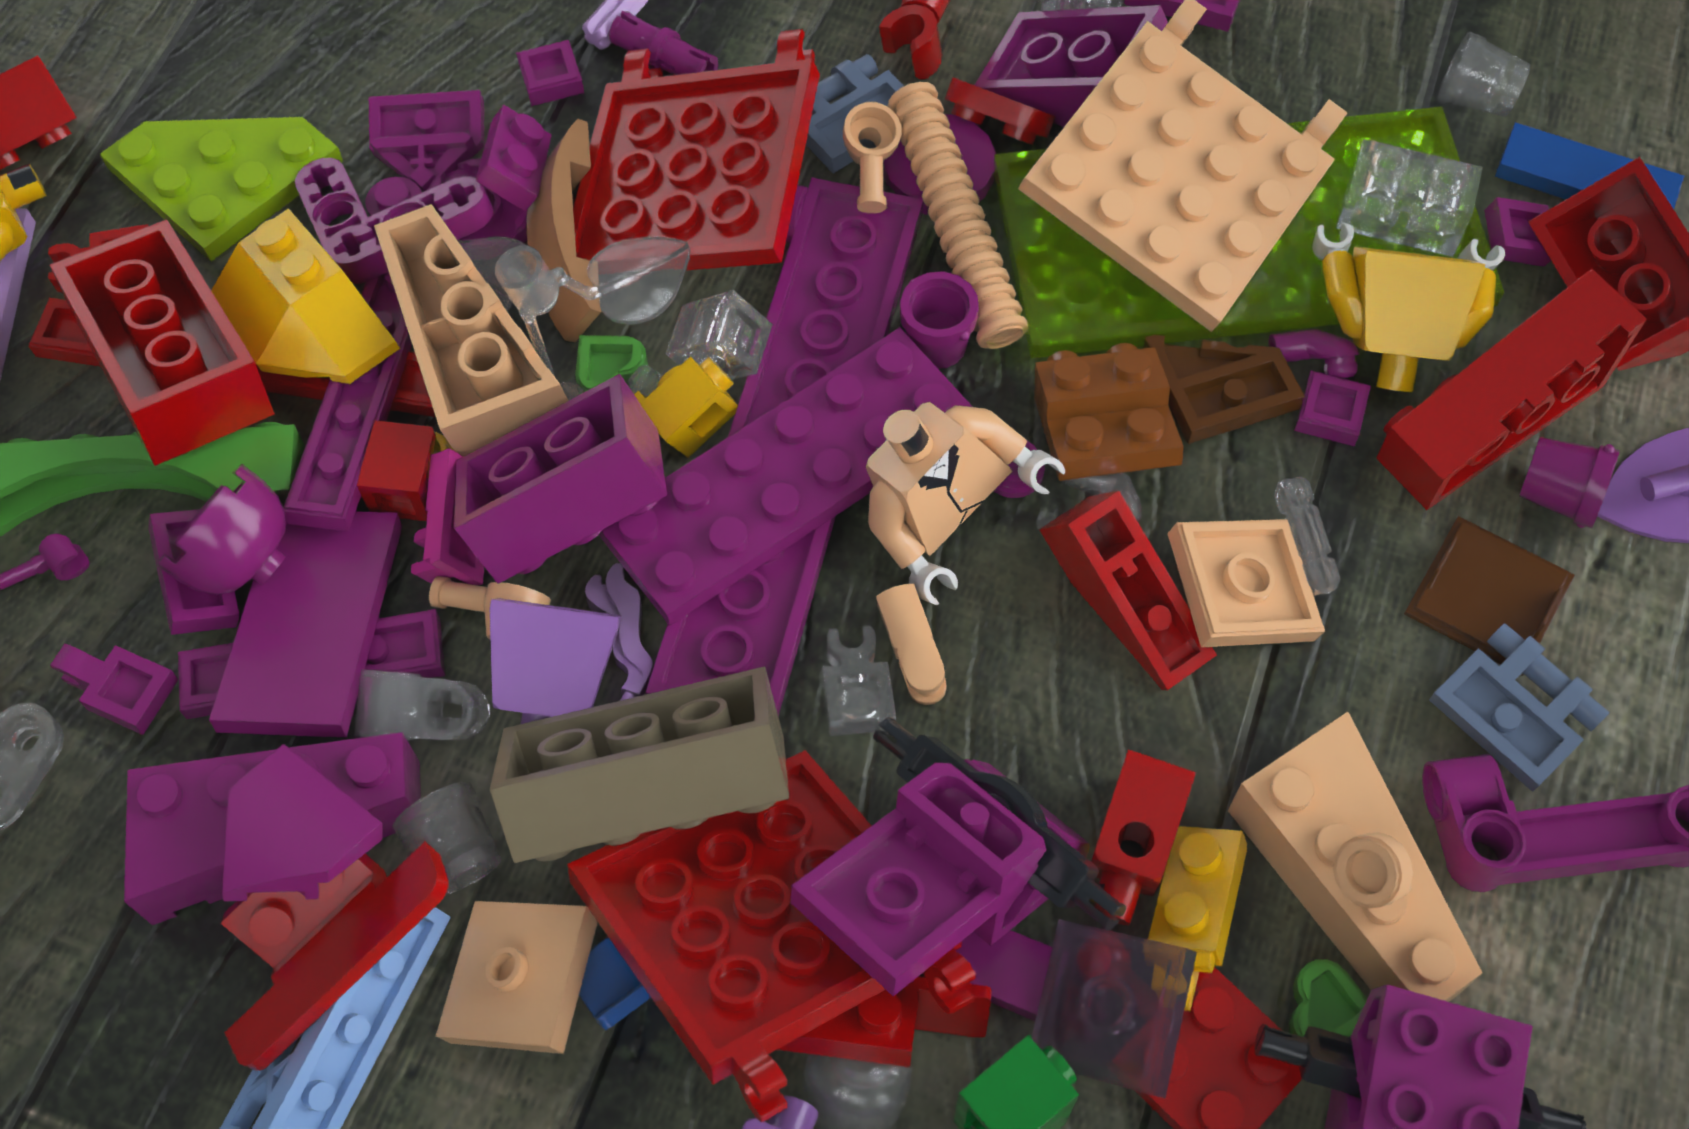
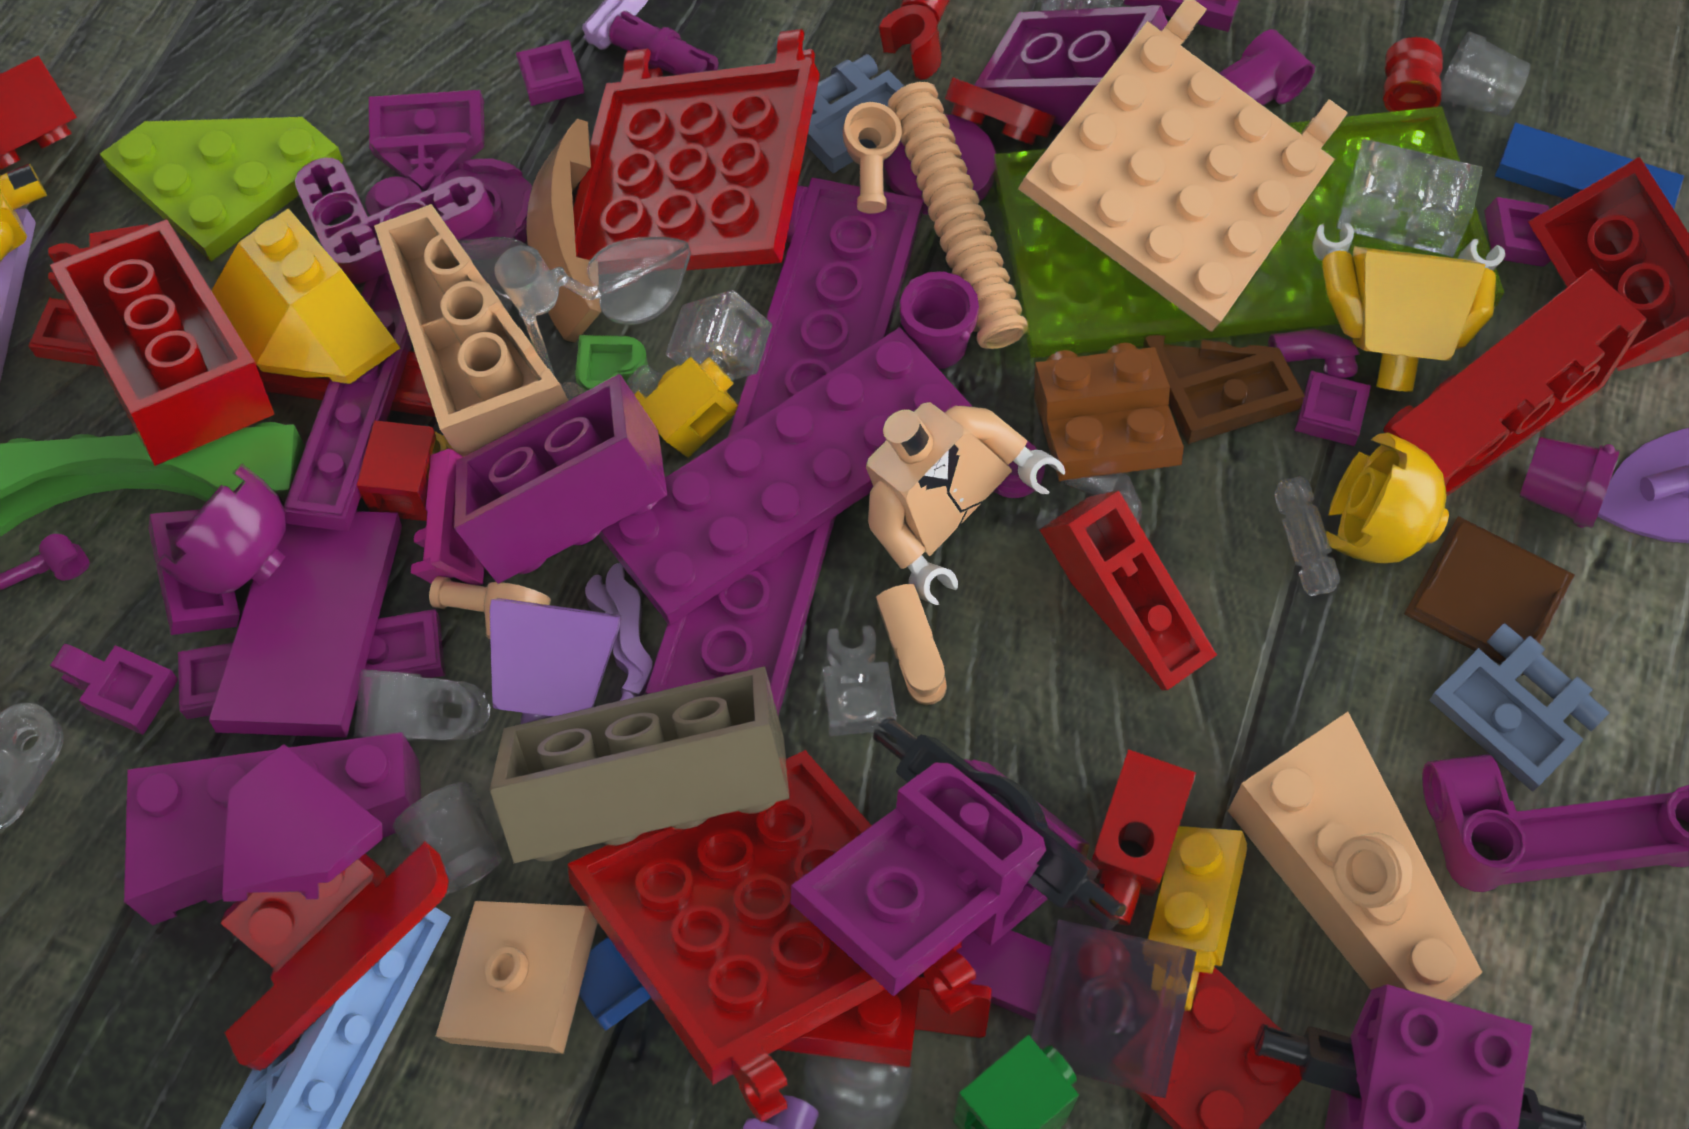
(514, 157): magenta plate -> none
(1245, 583): light nougat plate -> none
(1270, 69): none -> magenta piece
(1326, 999): bright green tile -> none
(1389, 503): none -> yellow cylinder
(1413, 75): none -> red wheel

